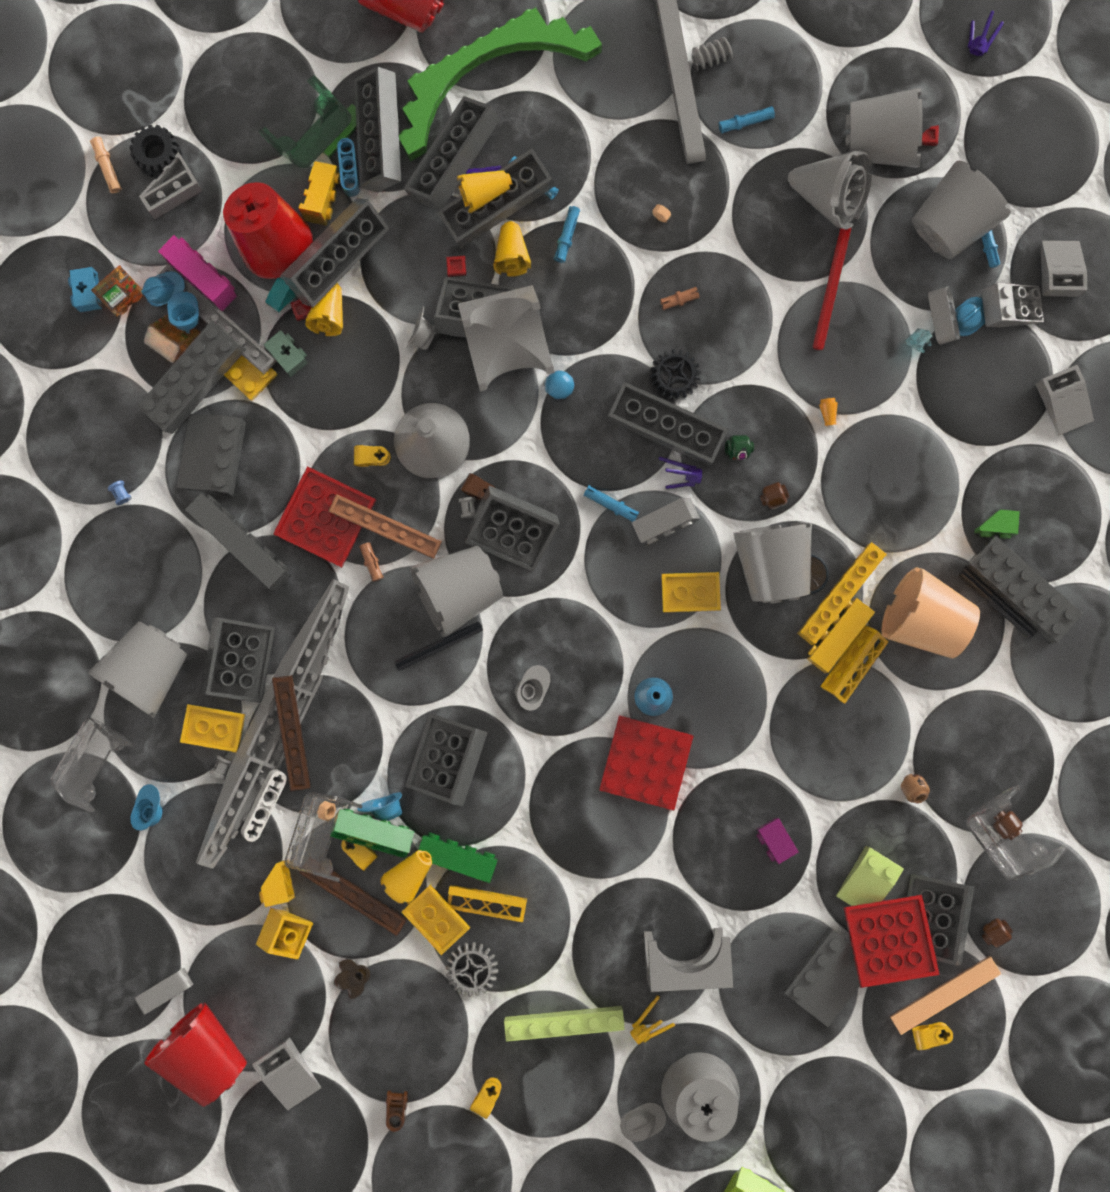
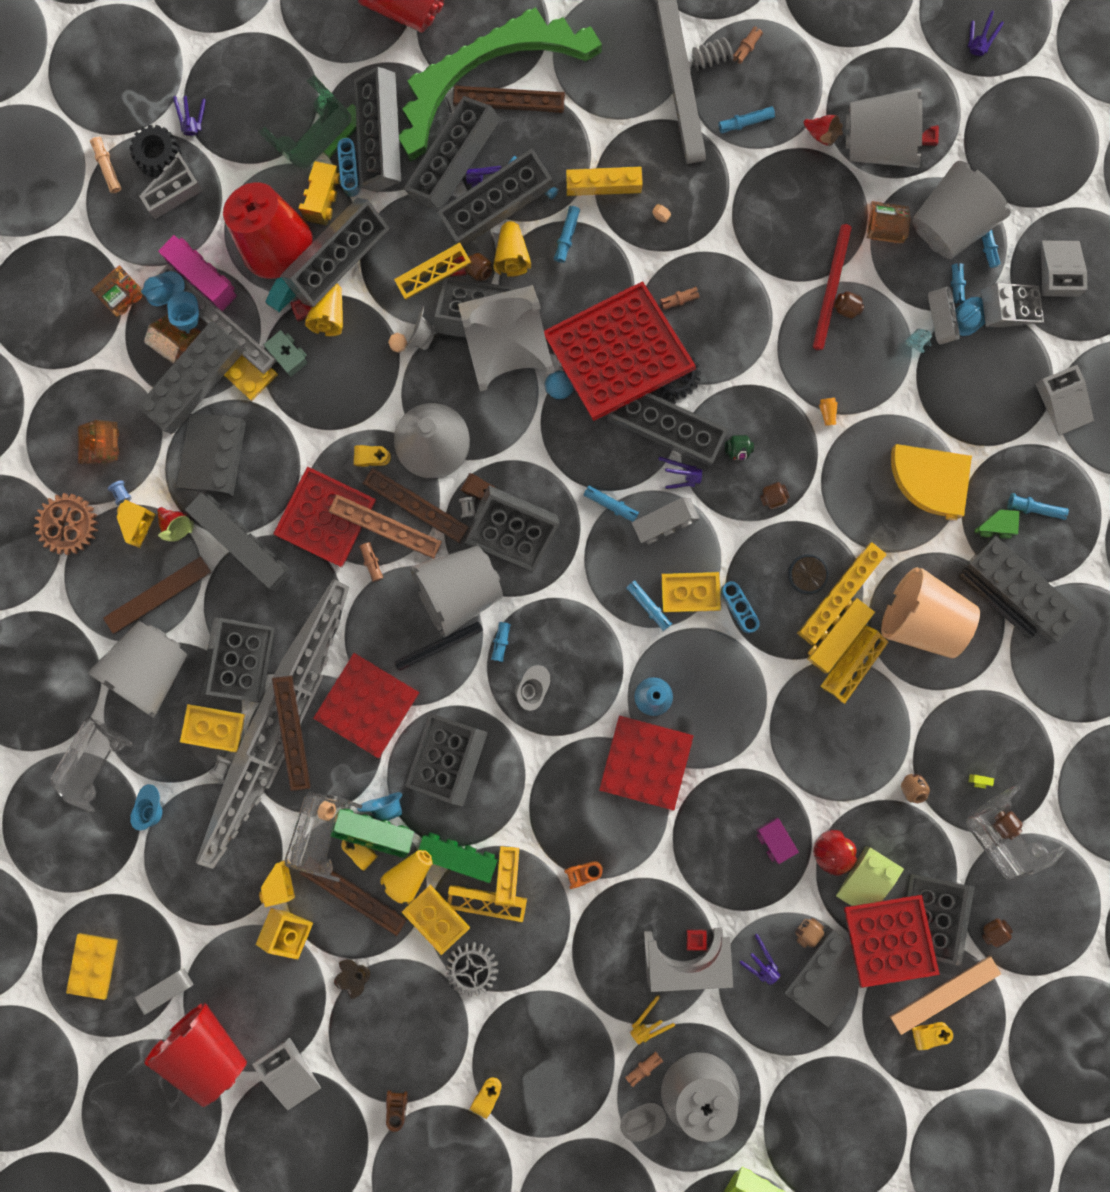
(49, 521): none -> nougat gear
(78, 281): dark azure brick -> none
(91, 966): none -> yellow plate
(98, 442): none -> clear orange slope
(134, 522): none -> yellow slope
(157, 595): none -> reddish brown tile
(173, 524): none -> yellowish green hat
(189, 125): none -> dark purple plant
(267, 806): white beam -> none
(366, 705): none -> red plate
(397, 342): none -> light nougat tile
(415, 505): none -> reddish brown tile
(430, 267): none -> yellow fence
(479, 268): none -> reddish brown head
(482, 187): yellow cone -> none
(500, 641): none -> dark azure pin
(507, 876): none -> yellow tile
(512, 98): none -> reddish brown tile
(564, 1023): yellowish green brick -> none
(582, 874): none -> orange piece
(604, 181): none -> yellow brick
(618, 350): none -> red plate
(644, 1069): none -> nougat pin
(649, 606): none -> dark azure pin
(696, 940): none -> red tile
(739, 597): none -> dark azure beam
(747, 45): none -> nougat pin
(768, 972): none -> dark purple plant
(776, 561): light grey cone -> none
(809, 933): none -> medium nougat head
(824, 129): none -> hat
(835, 186): light grey cone -> none
(835, 853): none -> red hair
(849, 304): none -> reddish brown head
(888, 222): none -> clear orange slope
(932, 479): none -> yellow brick
(958, 283): none -> dark azure pin
(981, 781): none -> neon yellow plate
(1029, 505): none -> dark azure pin

